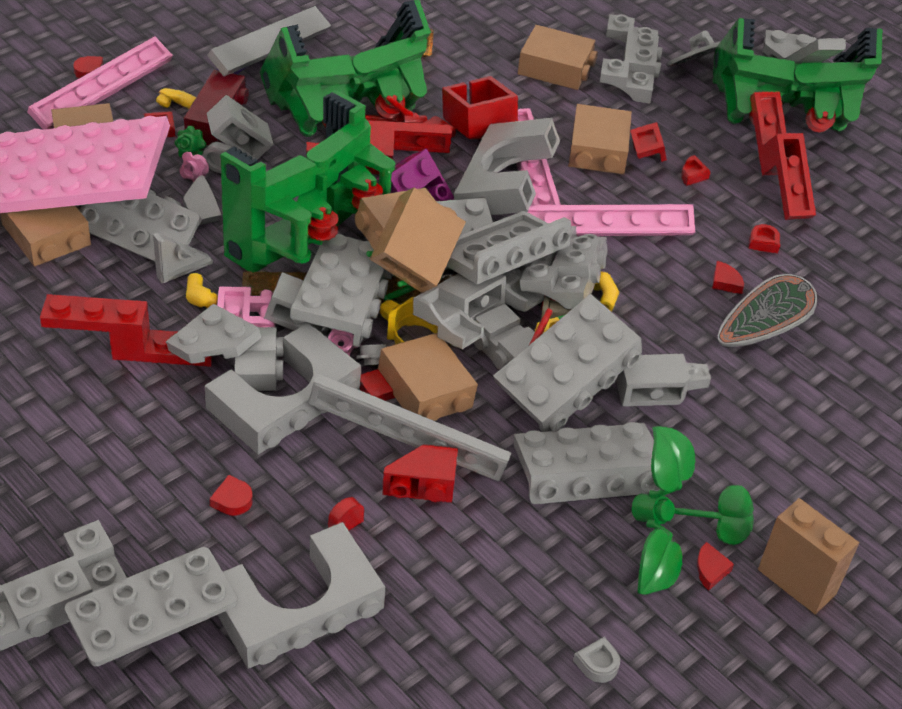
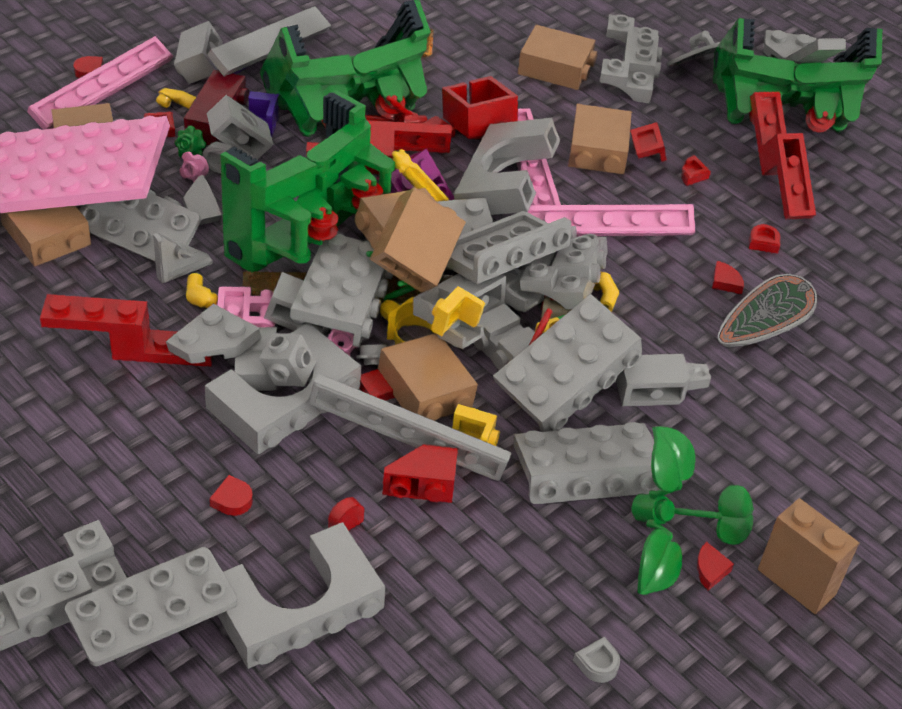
(192, 52): none -> light grey brick
(265, 107): none -> dark purple panel
(287, 359): none -> light grey brick
(416, 175): none -> yellow wheel
(456, 306): none -> yellow bracket
(476, 424): none -> yellow bracket

